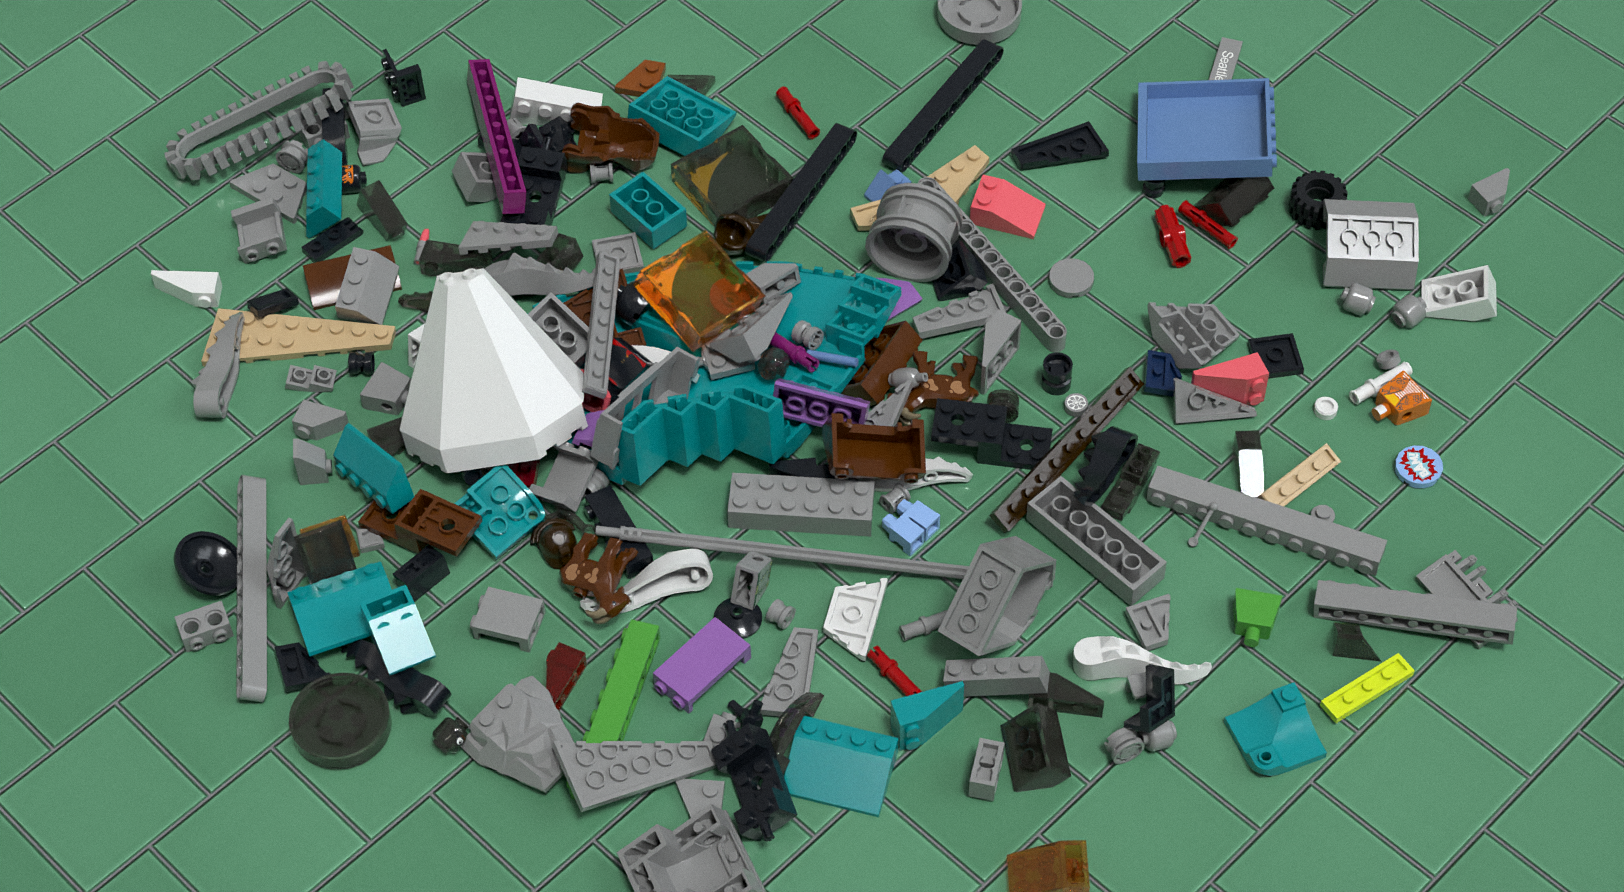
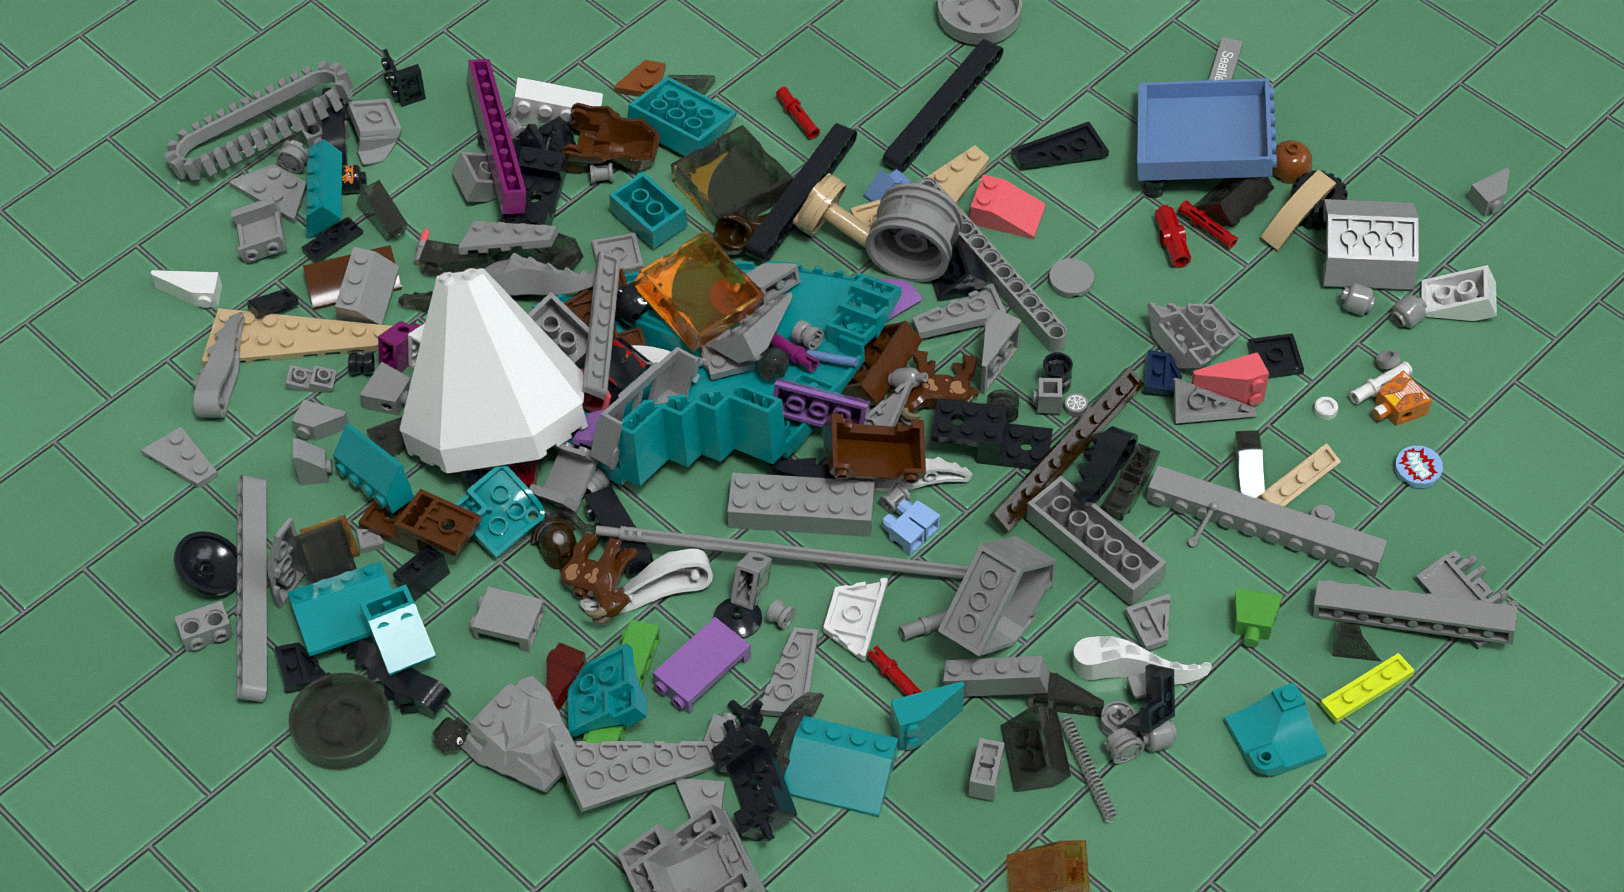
(183, 457): none -> light grey wing
(394, 345): none -> magenta torso
(606, 693): none -> teal slope
(823, 206): none -> tan piece
(1048, 395): none -> light grey brick
(1087, 767): none -> light grey piece
(1114, 715): none -> light grey wheel
(1292, 161): none -> dark orange cylinder
(1297, 209): none -> tan slope

